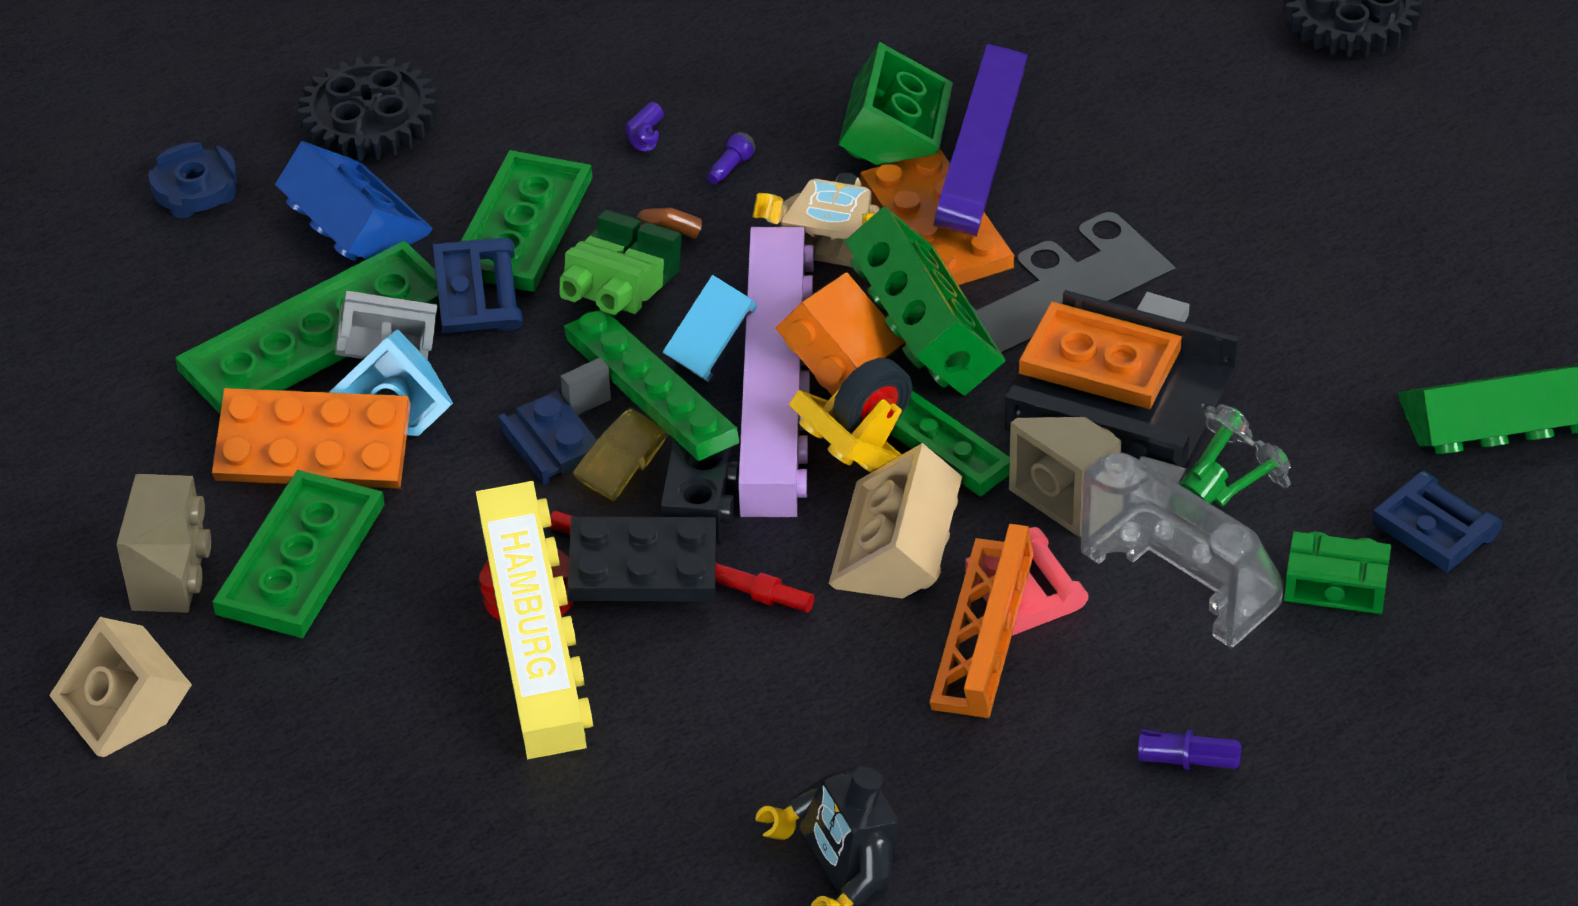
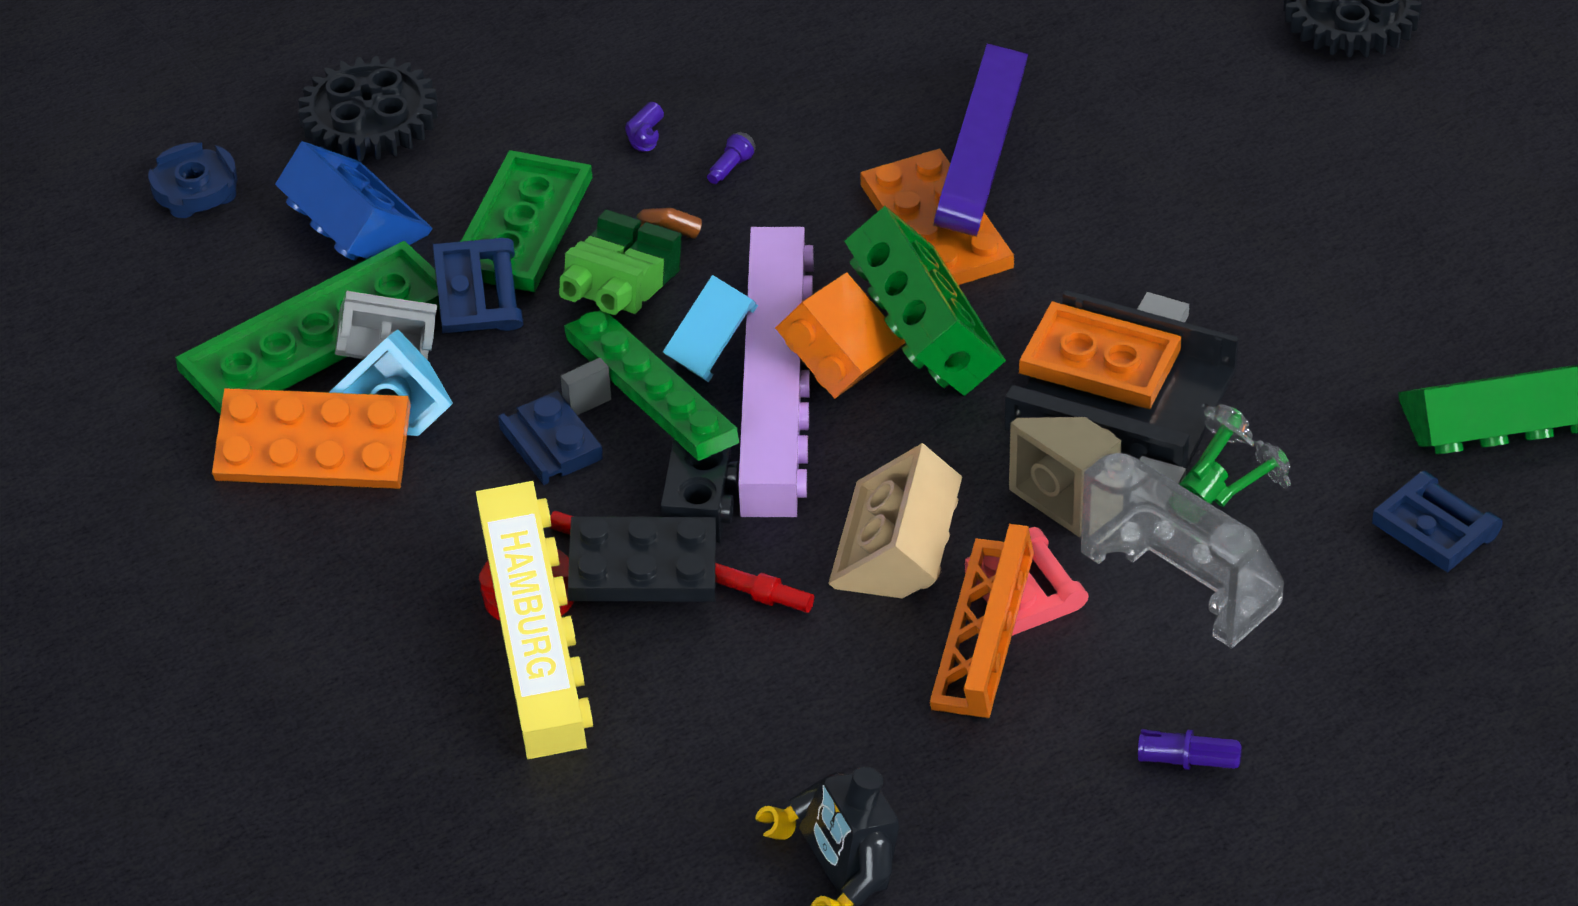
(119, 686): tan slope -> none
(163, 543): dark tan slope -> none
(299, 554): green plate -> none
(619, 453): clear yellow slope -> none
(826, 211): tan torso -> none
(859, 413): plate -> none
(895, 109): green slope -> none
(963, 450): green plate -> none
(1116, 269): dark grey piece -> none
(1337, 572): green brick -> none

